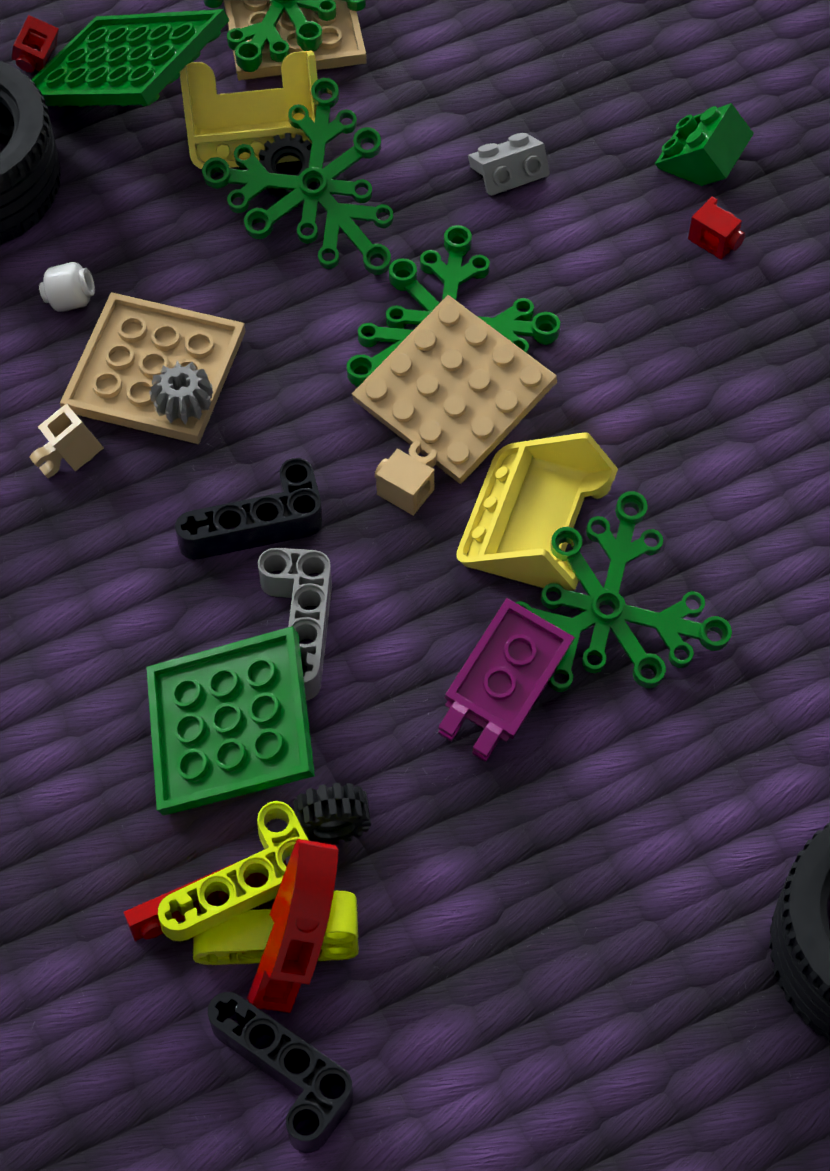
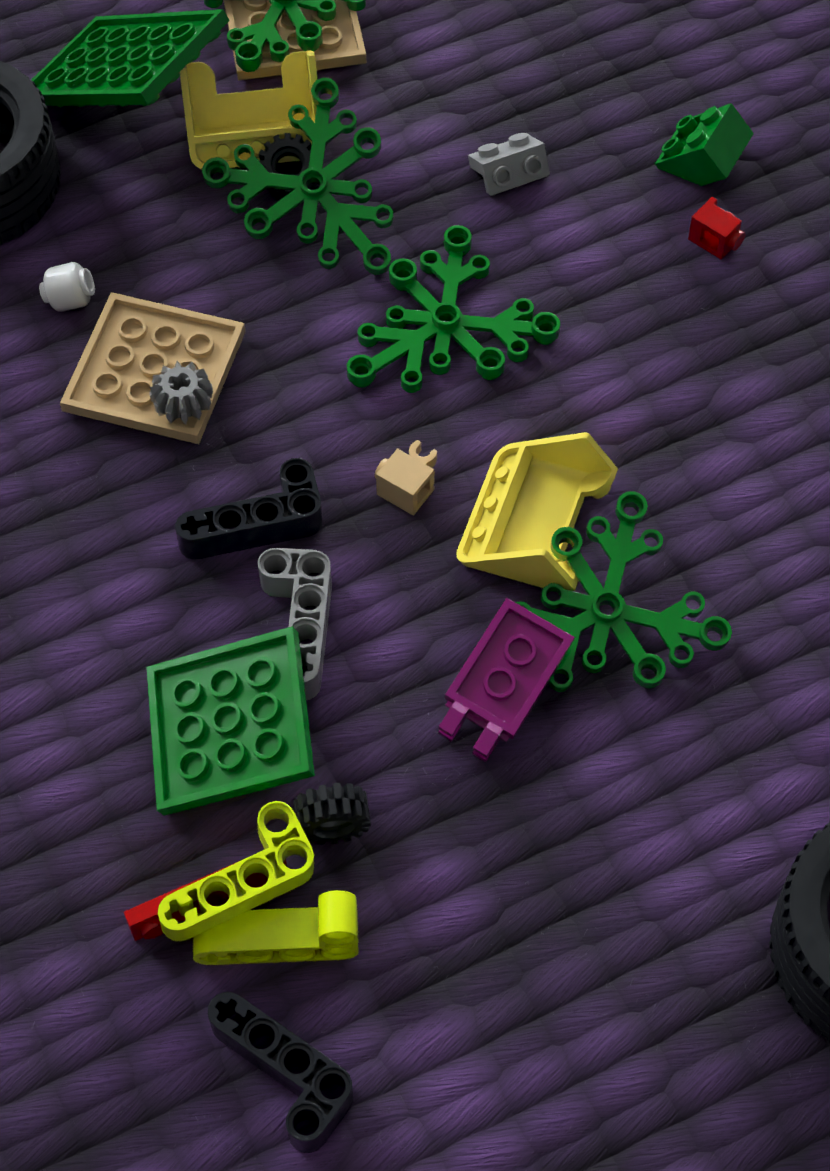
(34, 44): red brick -> none
(67, 440): tan brick -> none
(298, 928): red slope -> none
(454, 388): tan plate -> none

